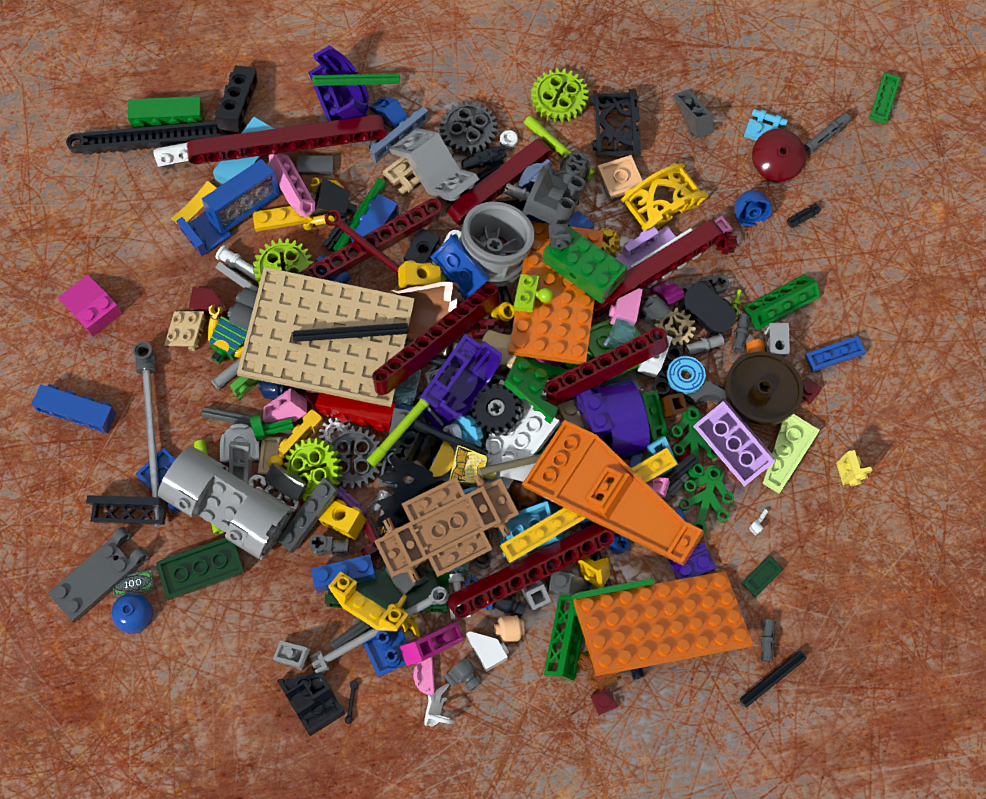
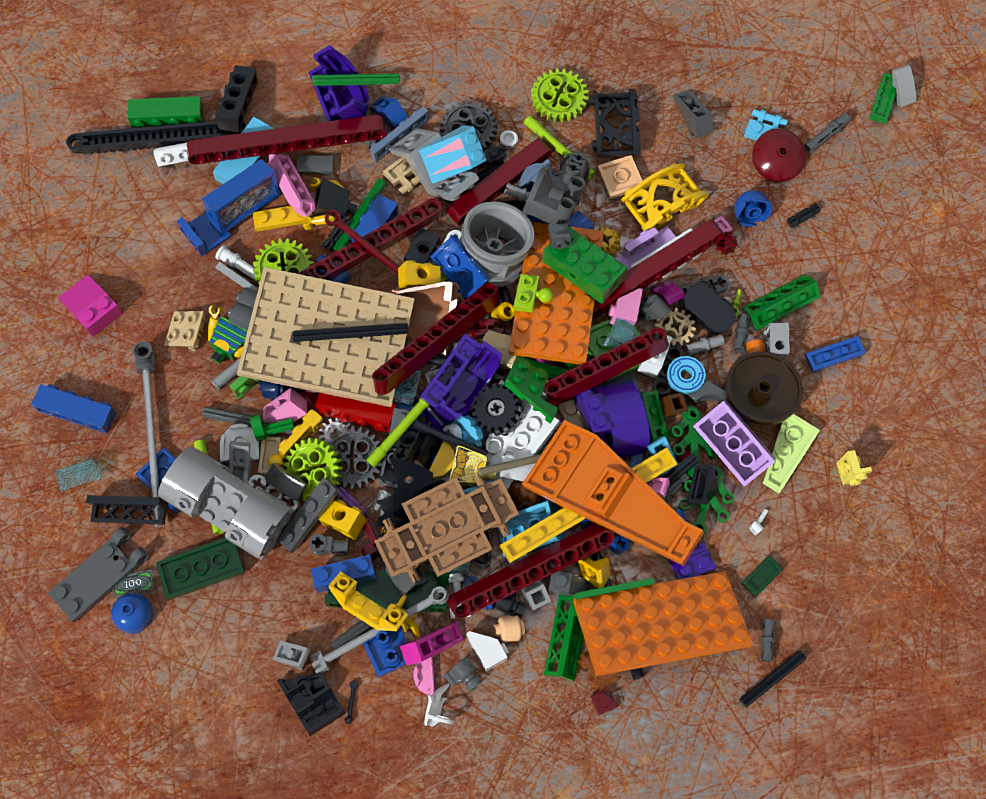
(78, 474): none -> clear light blue hinge
(194, 204): yellow sticker -> none
(203, 298): dark red slope -> none
(452, 154): none -> medium azure slope
(703, 485): none -> black slope
(810, 390): dark red plate -> none
(904, 85): none -> light grey slope

